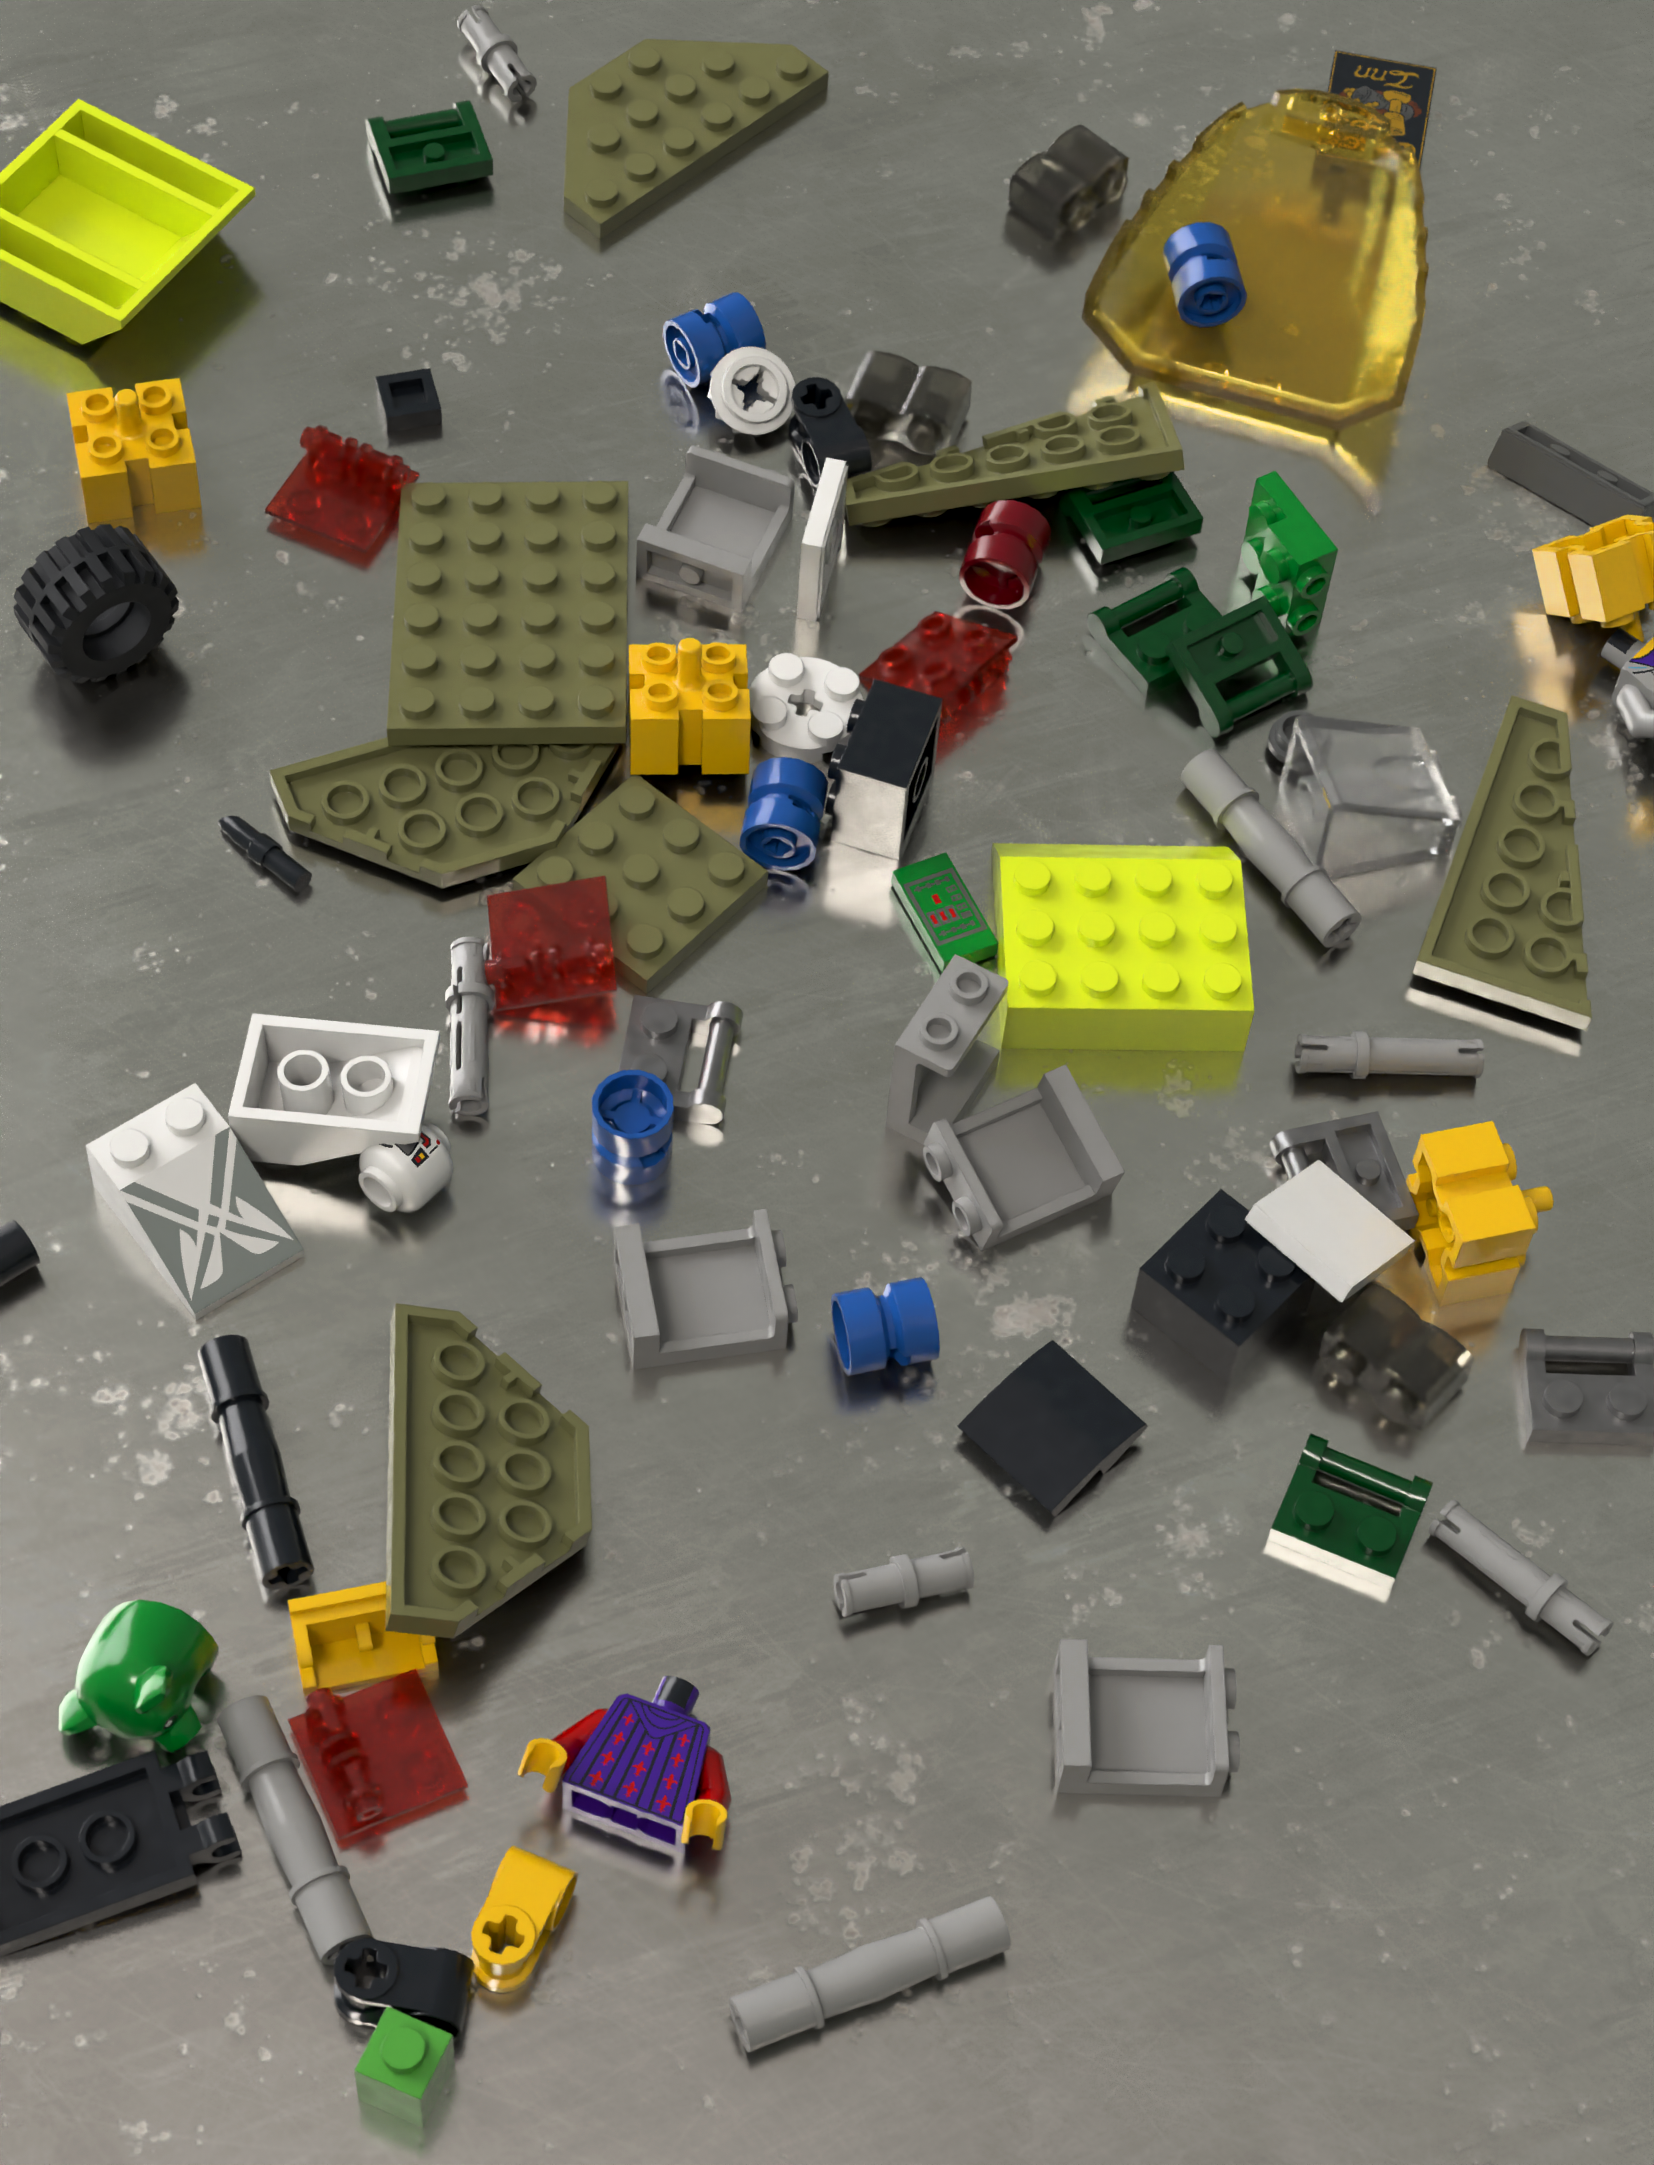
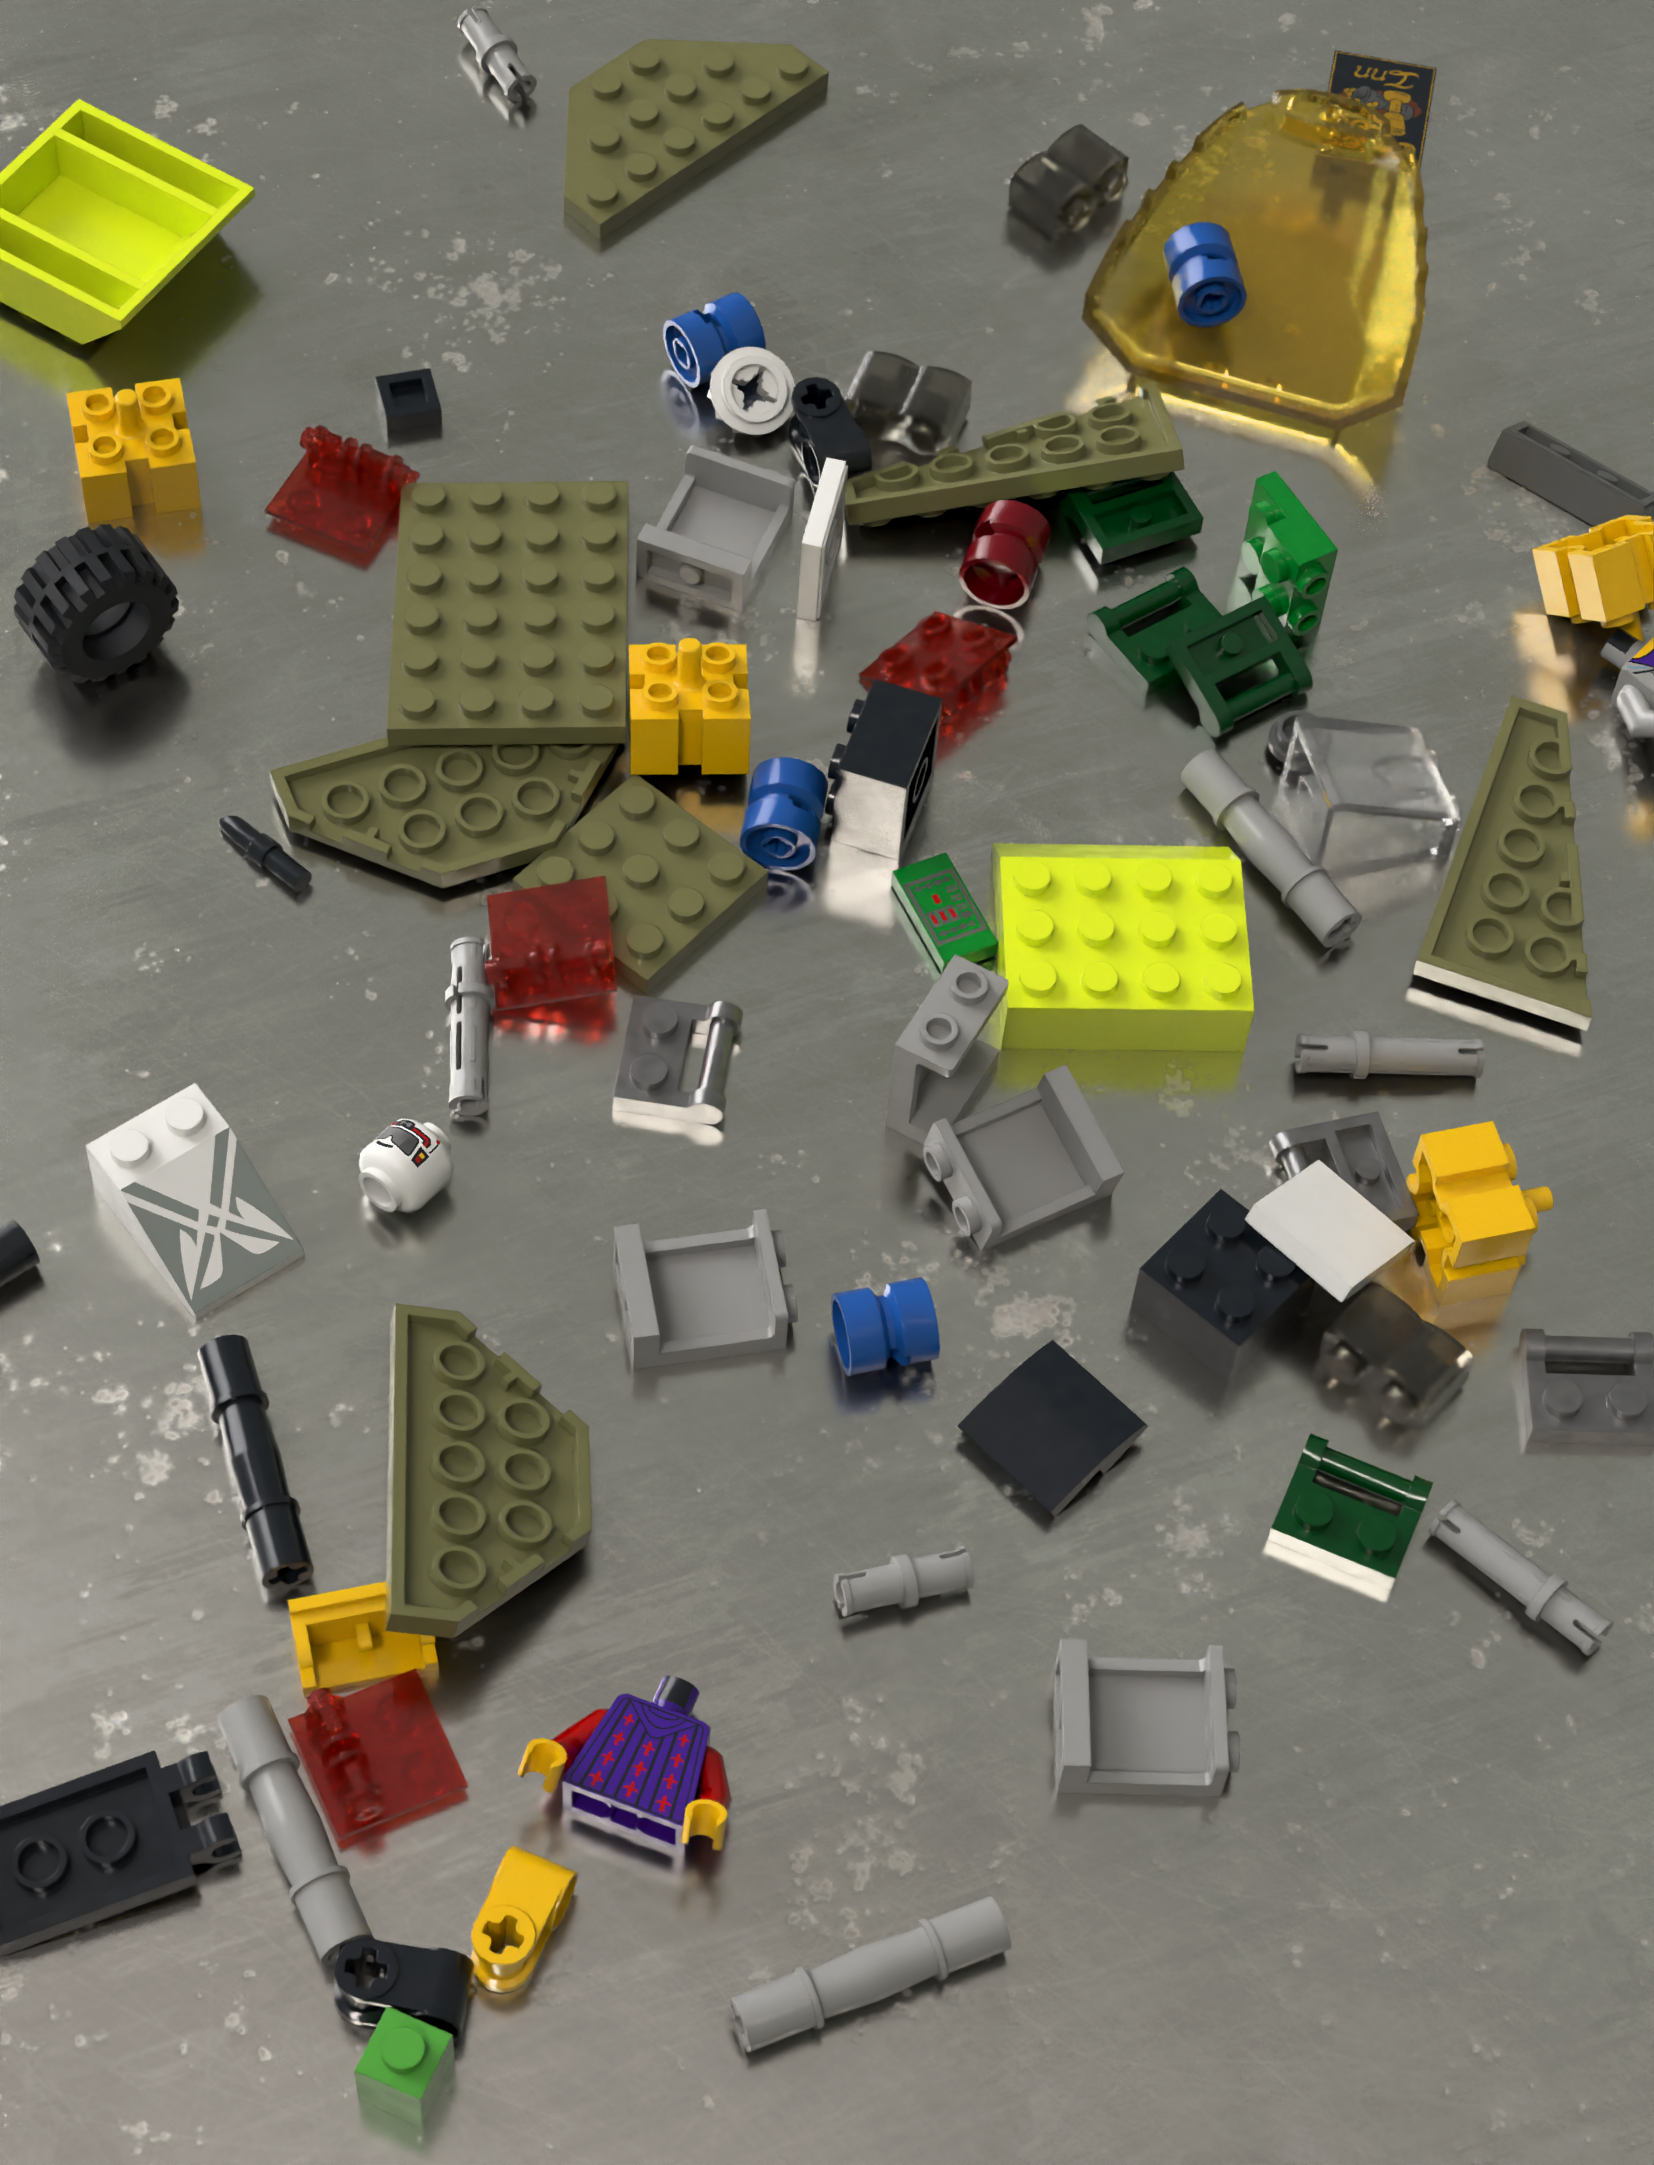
(141, 1675): green piece -> none
(329, 1088): white slope -> none
(430, 148): dark green plate -> none
(632, 1127): blue wheel -> none
(796, 681): white plate -> none

